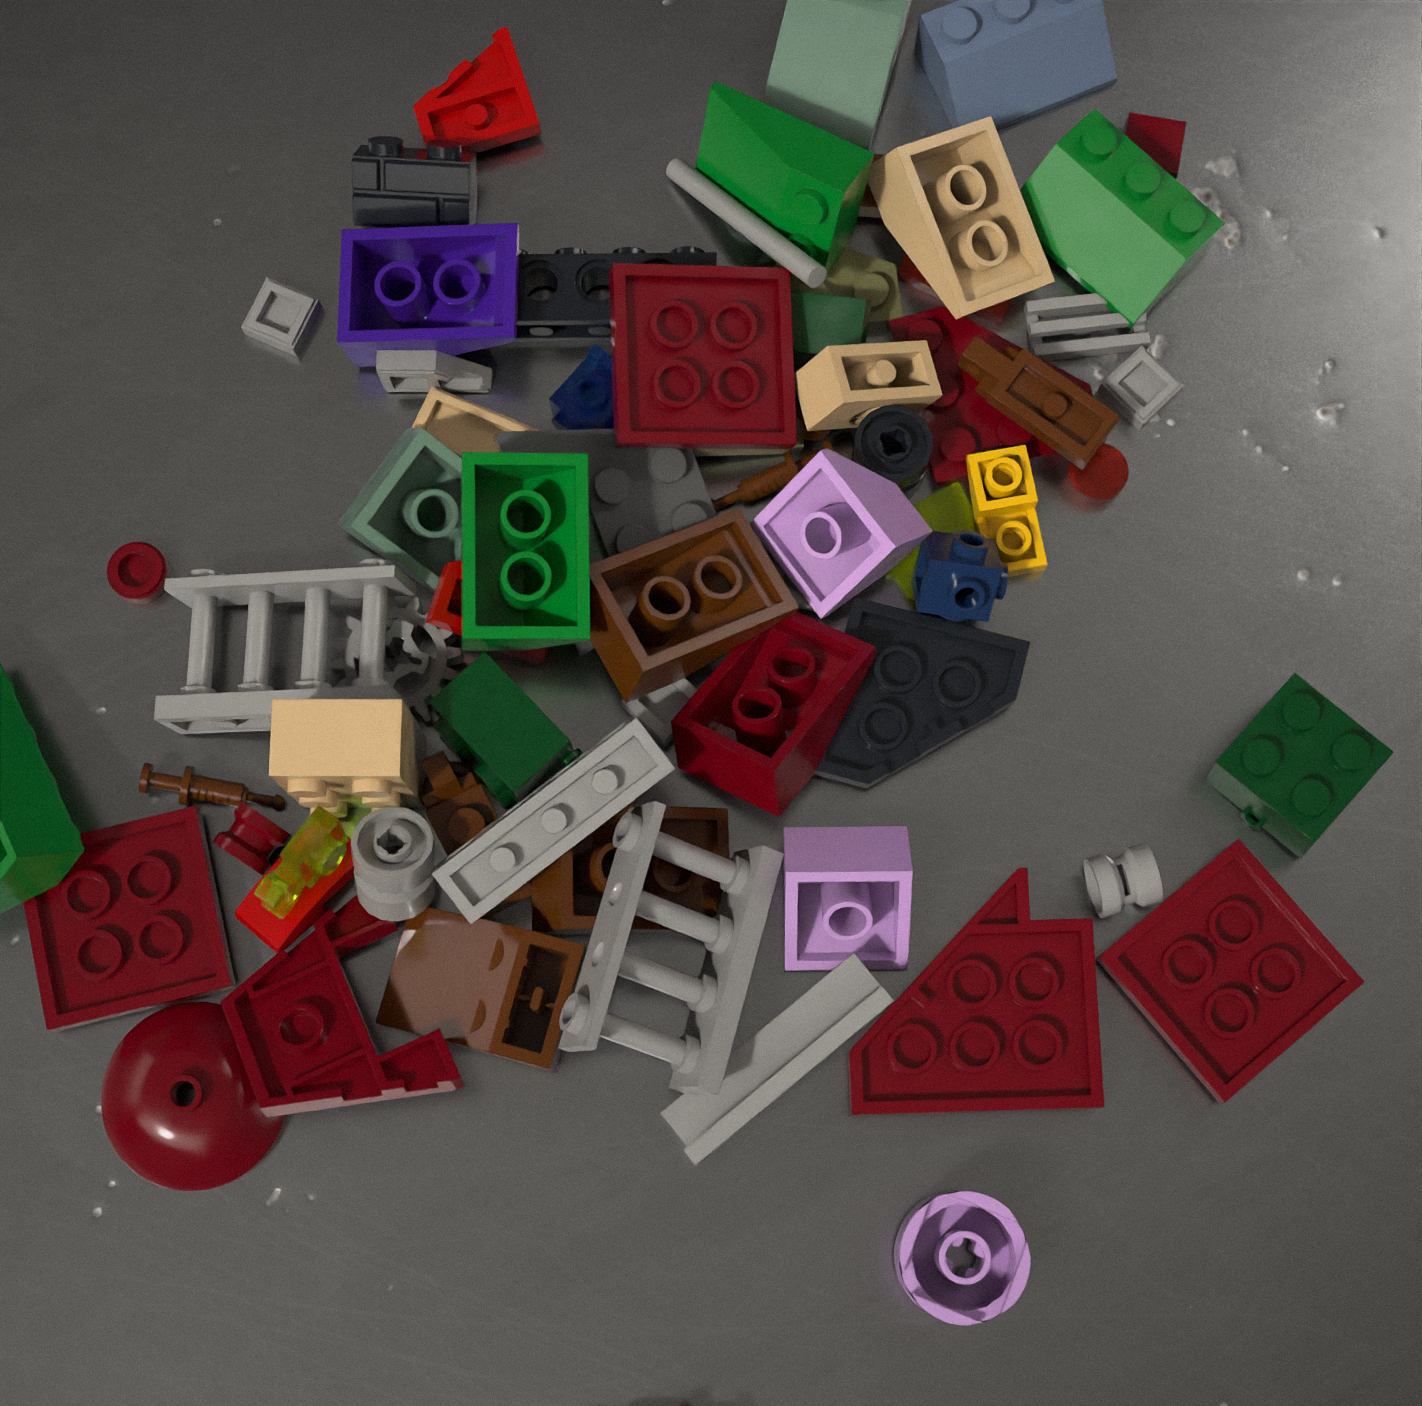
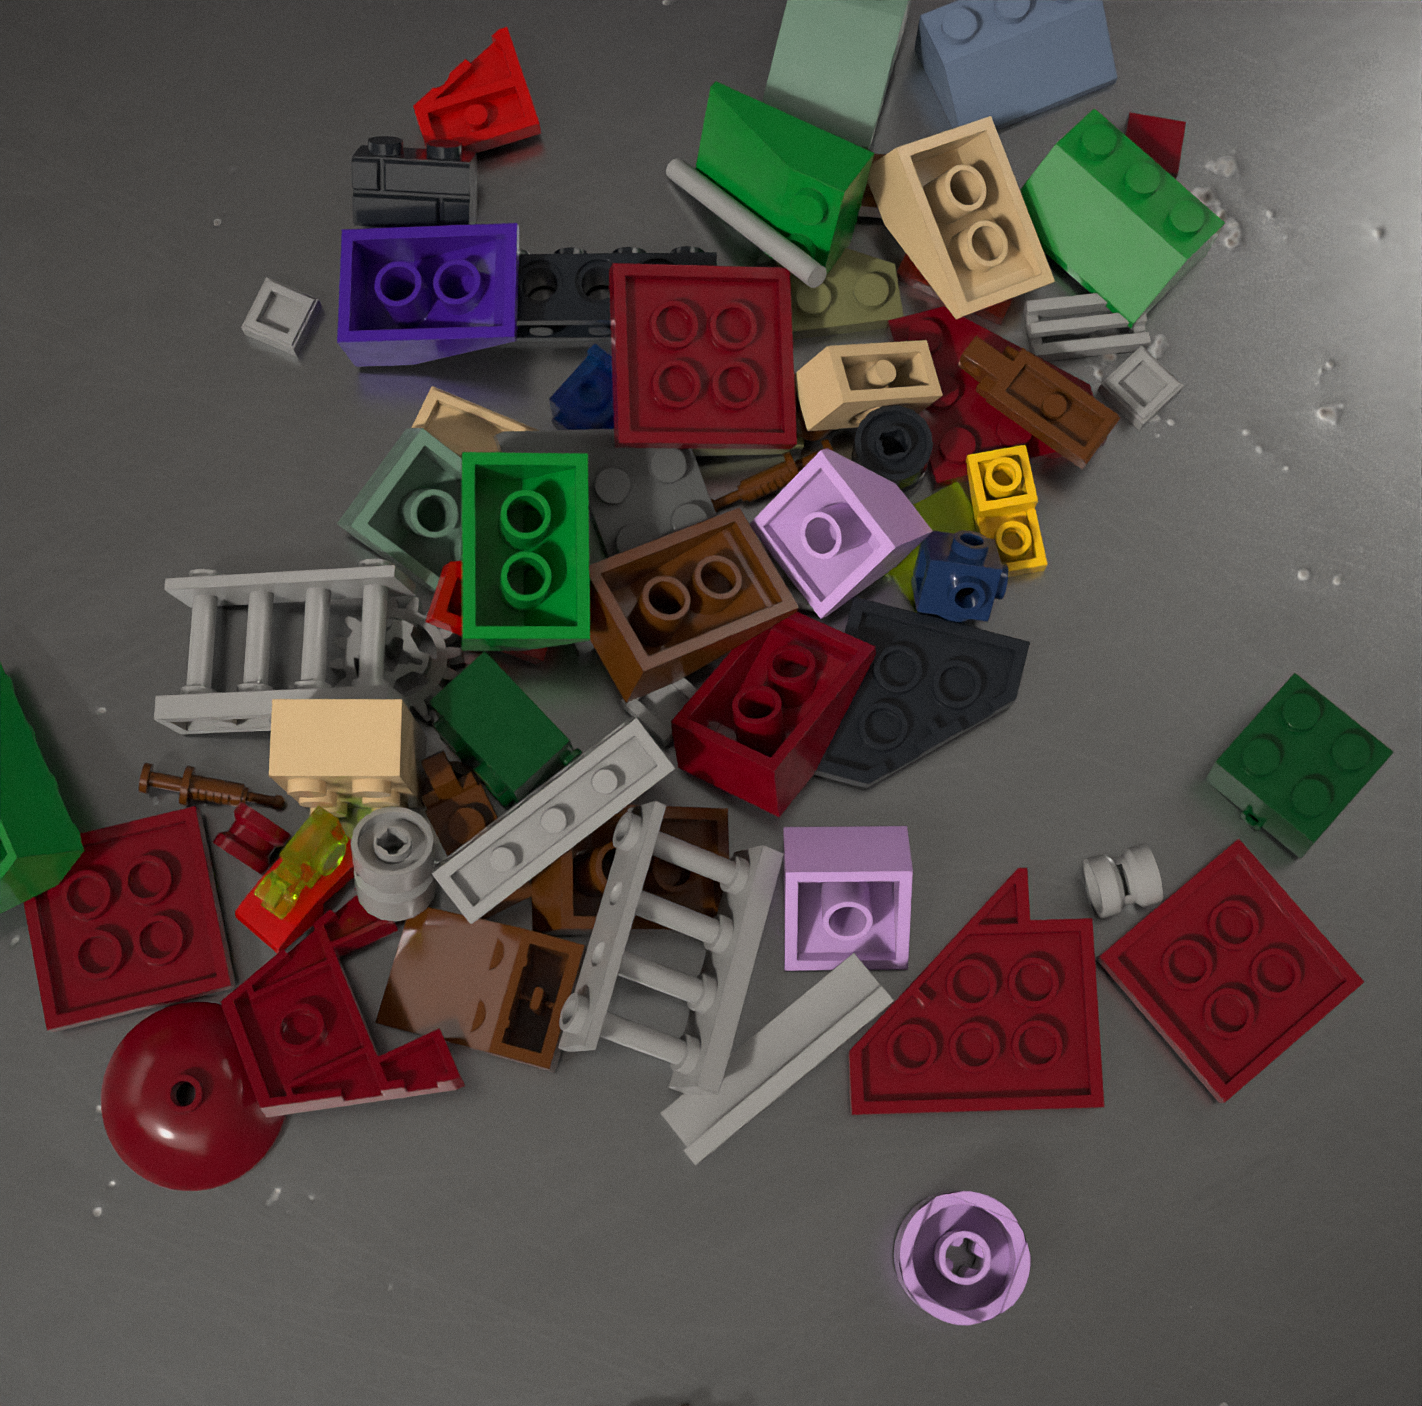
(138, 572): dark red tile -> none
(426, 368): light grey tile -> none
(827, 321): dark green tile -> none
(1101, 478): clear red tile -> none

